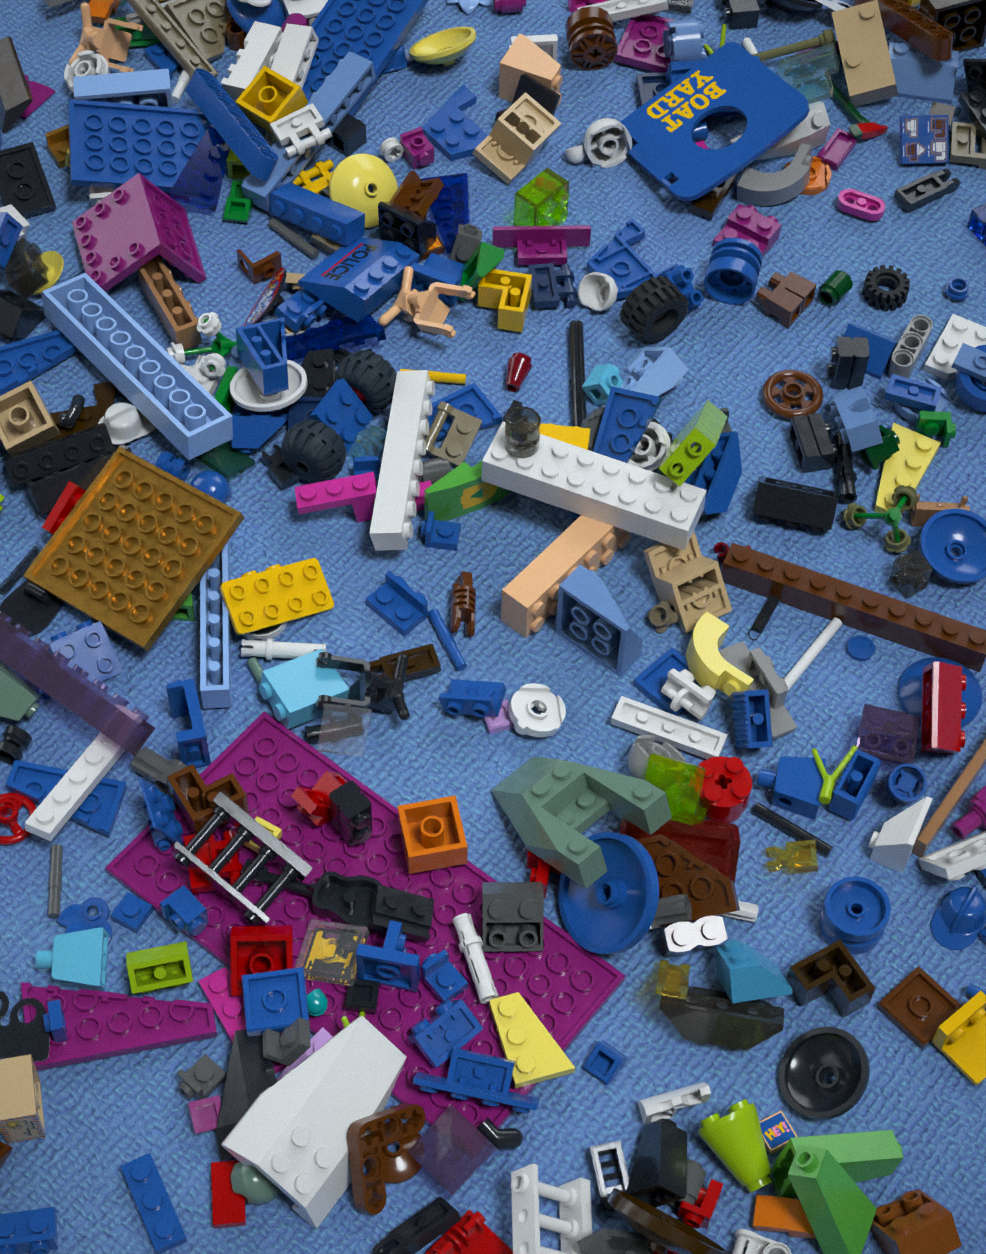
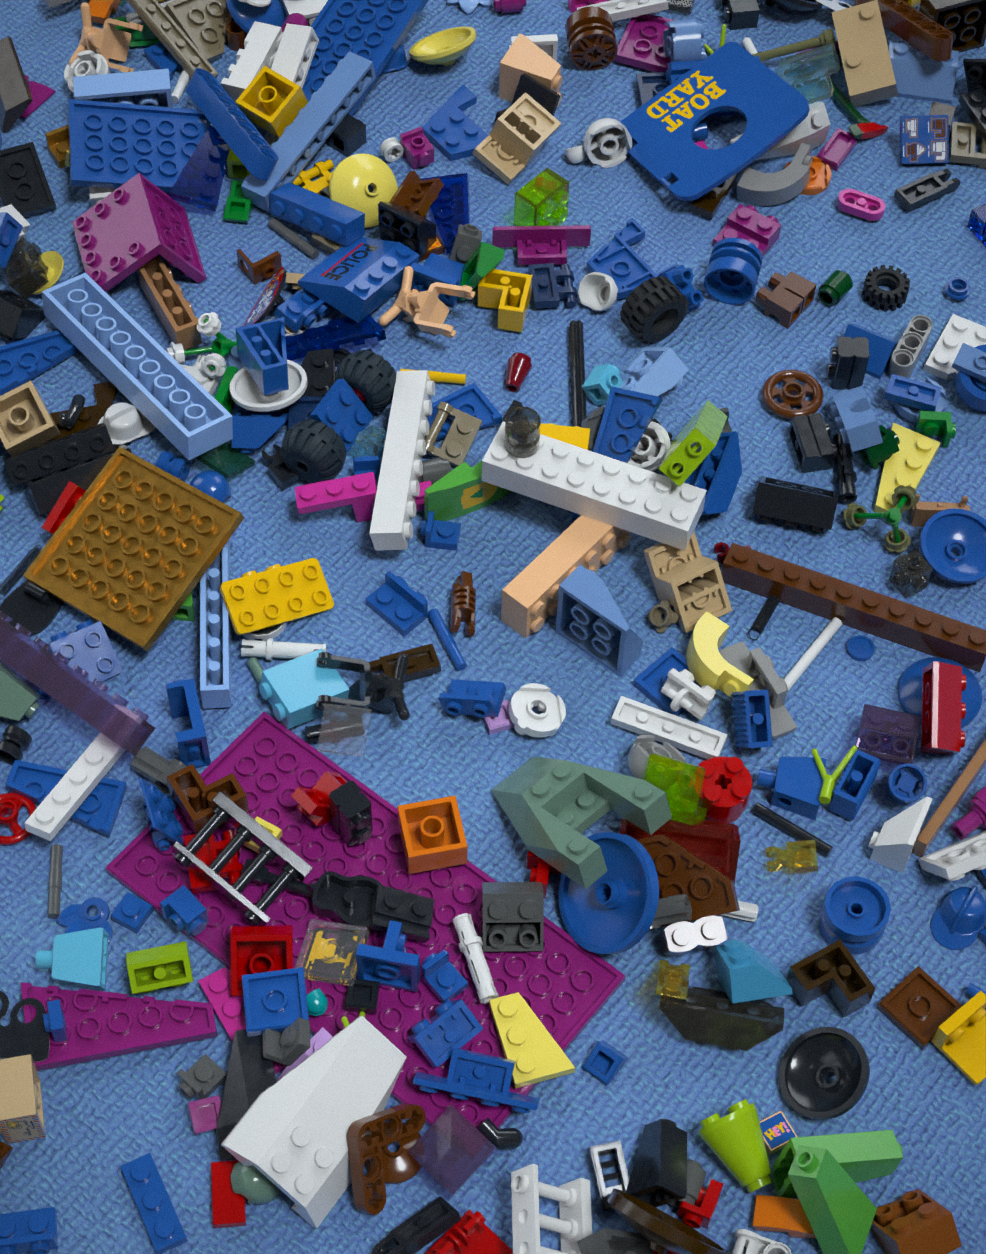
(298, 125): white plate -> none
(666, 1104): white slope -> none

